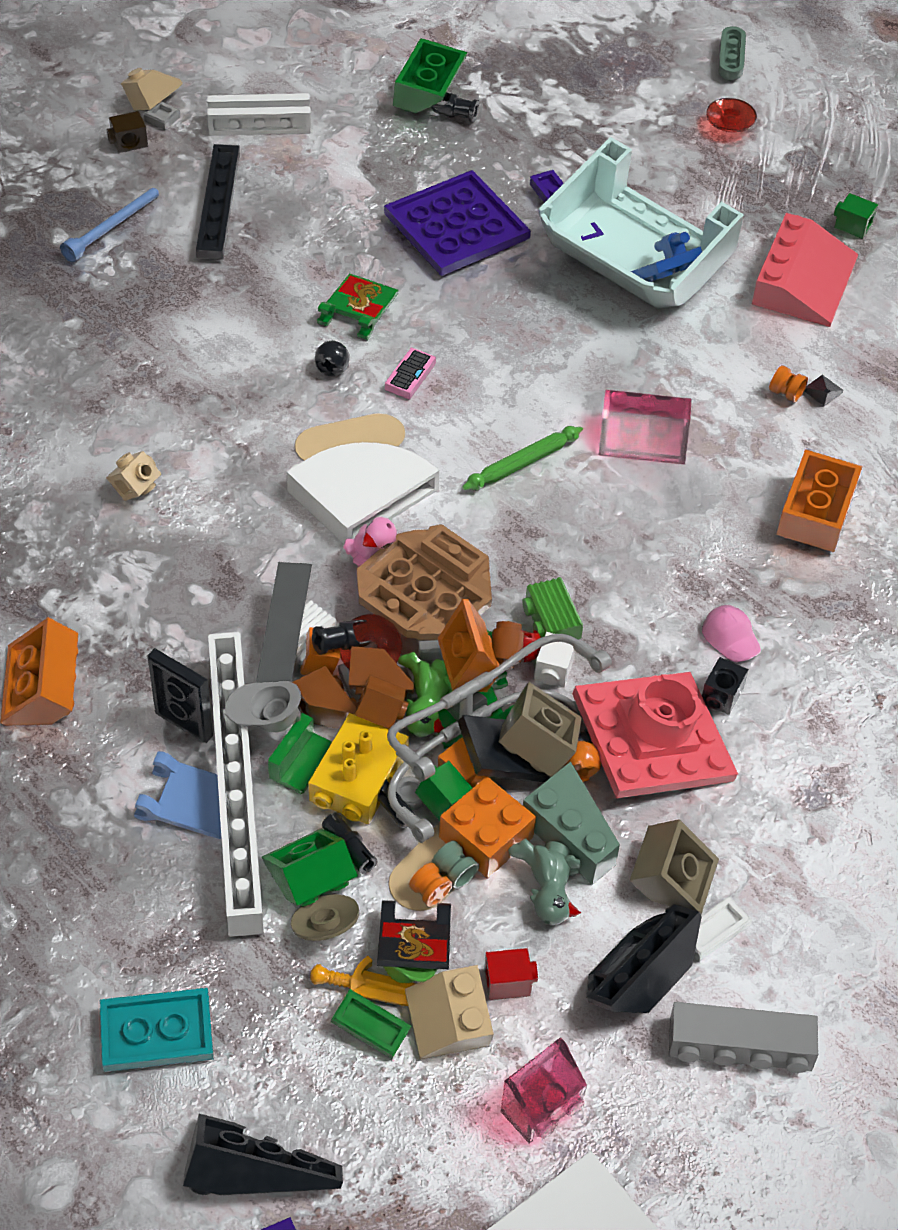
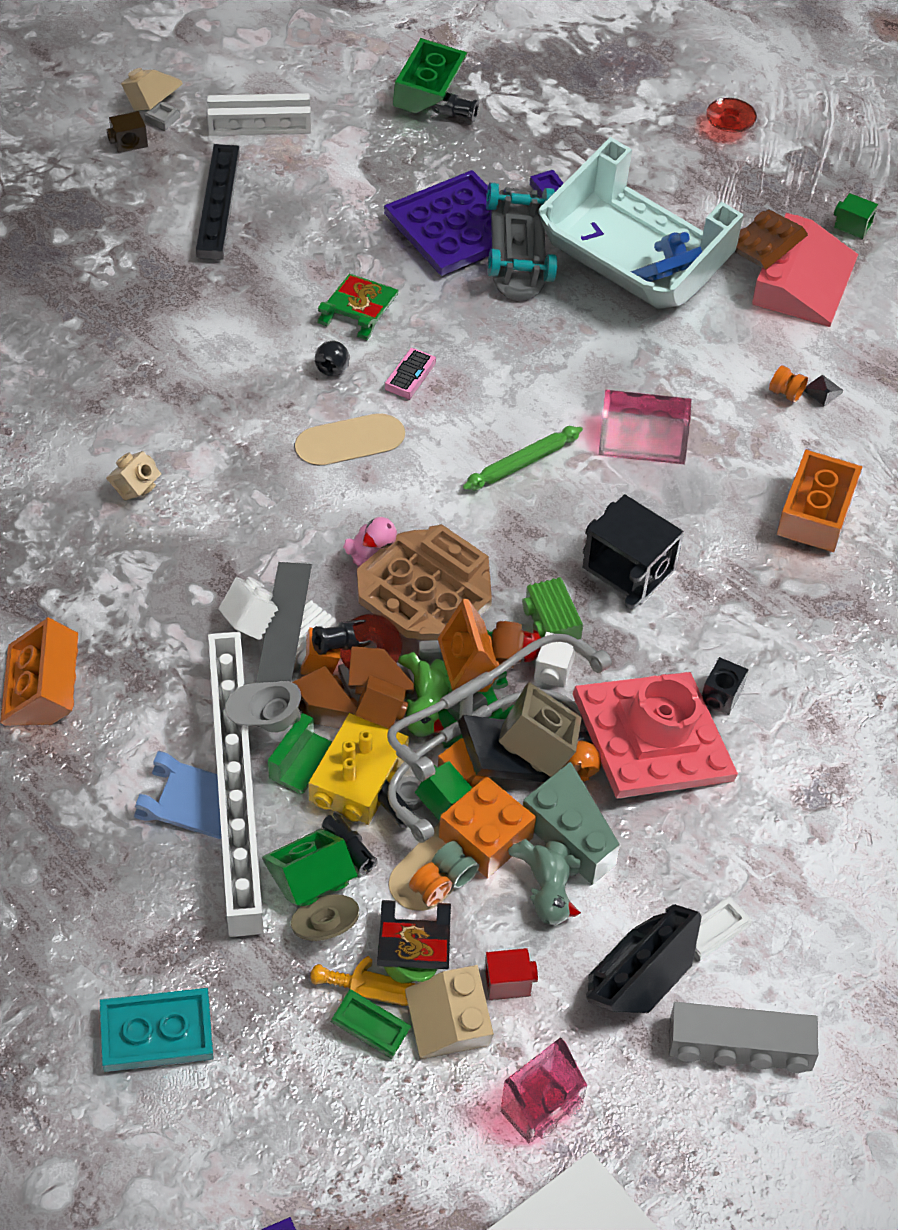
(73, 248): medium blue piece -> none
(180, 695): black tile -> none
(232, 1163): black wedge -> none
(248, 607): none -> white brick
(361, 482): white brick -> none
(518, 242): none -> dark grey piece
(632, 549): none -> black container
(674, 866): dark tan slope -> none
(731, 633): bright pink piece -> none
(732, 53): sand green plate -> none
(768, 238): none -> dark orange plate

